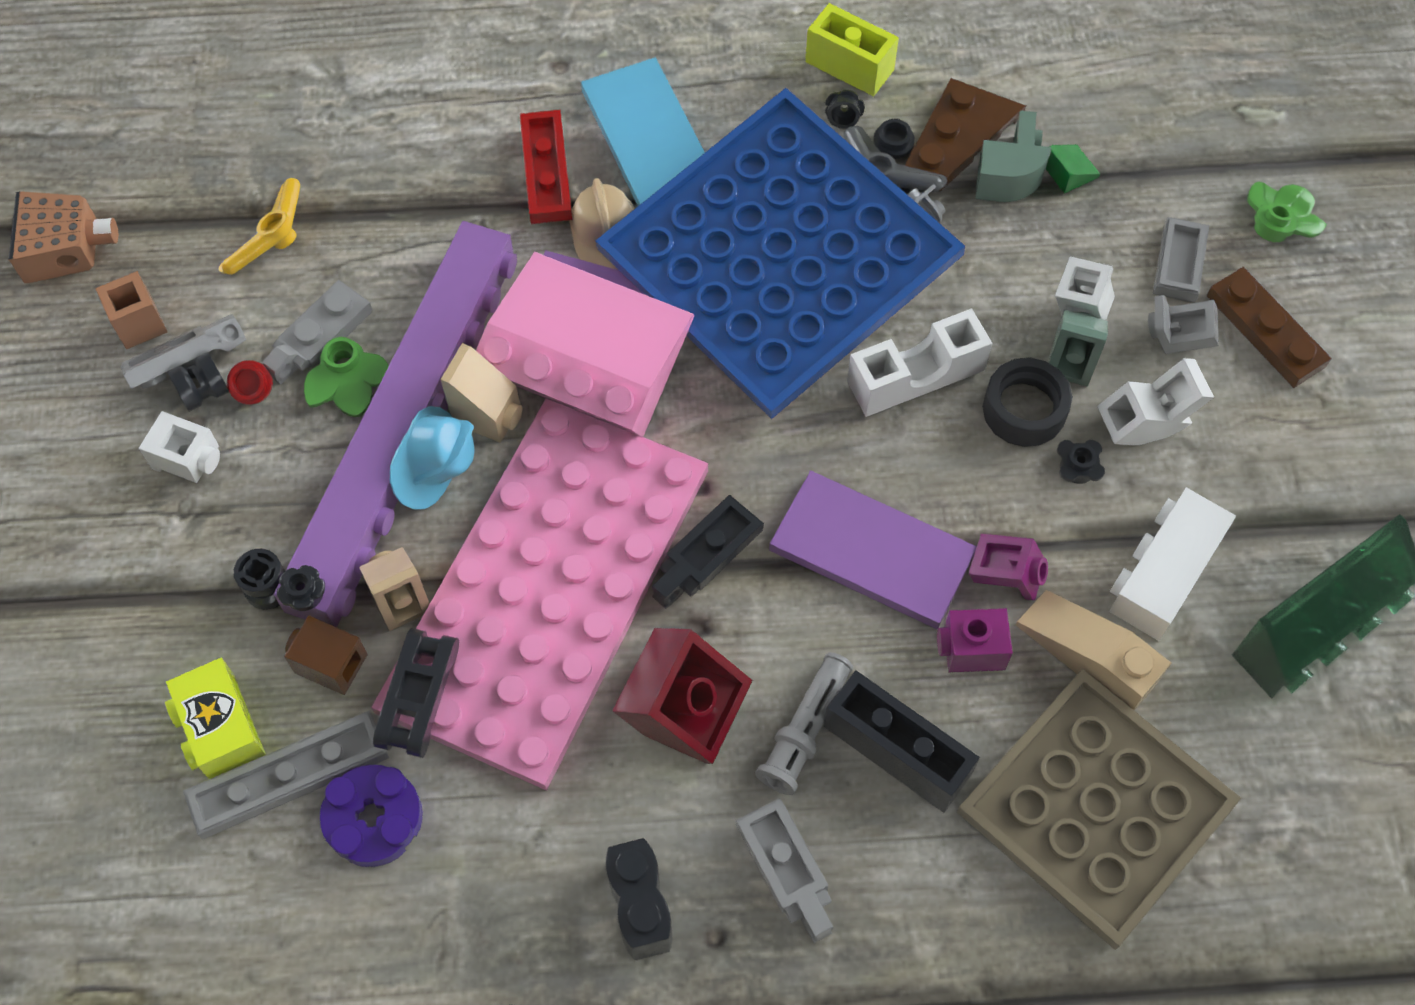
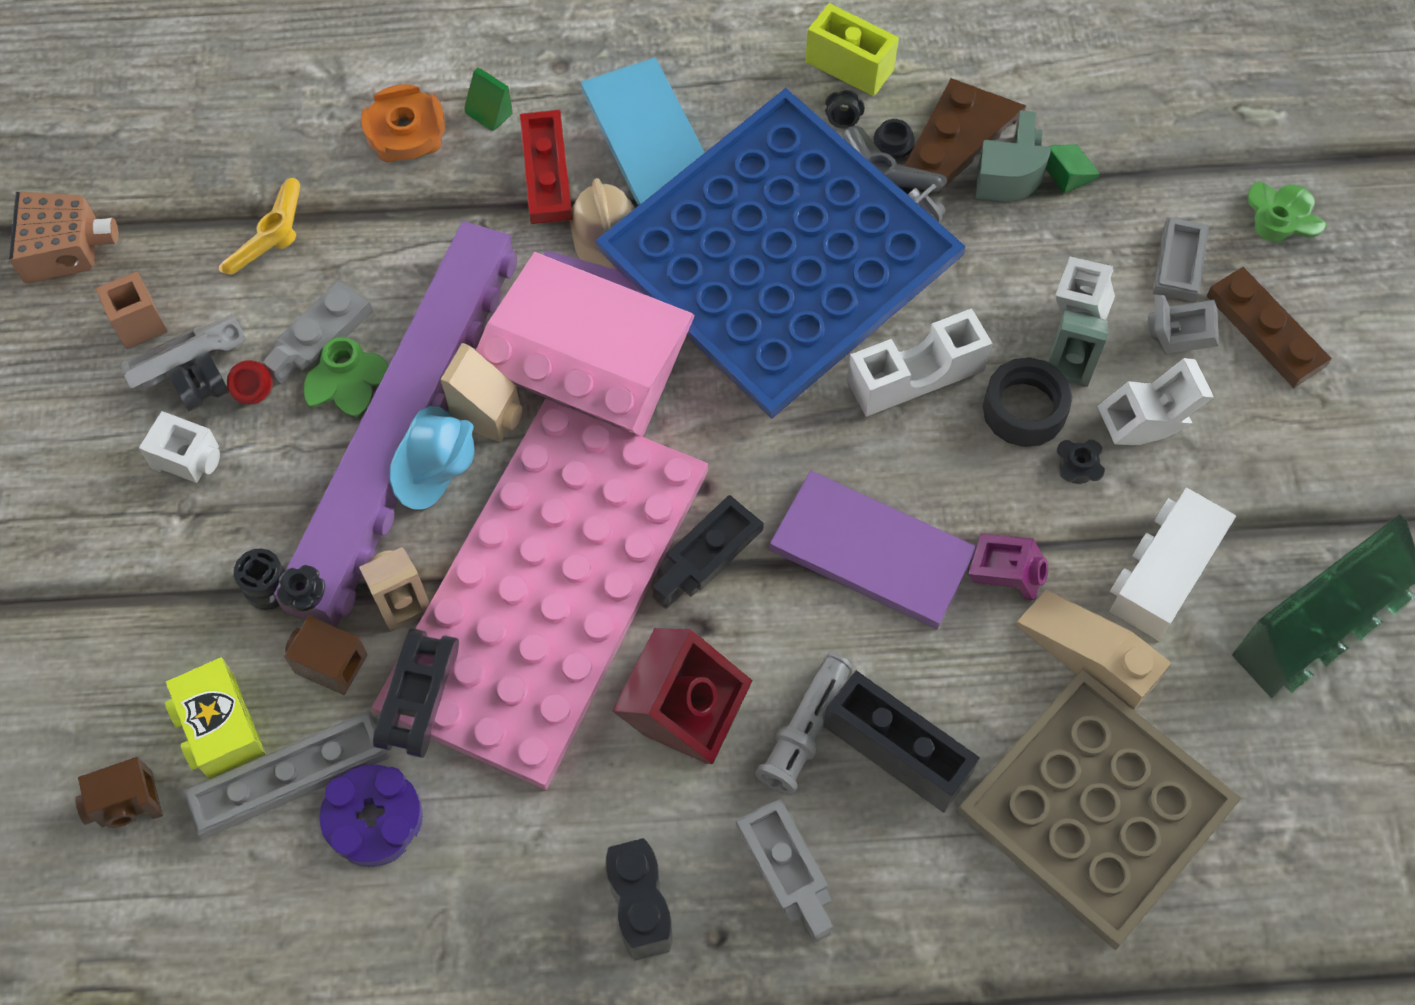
(118, 794): none -> reddish brown brick
(405, 142): none -> orange plate
(488, 100): none -> green slope
(976, 640): magenta brick -> none

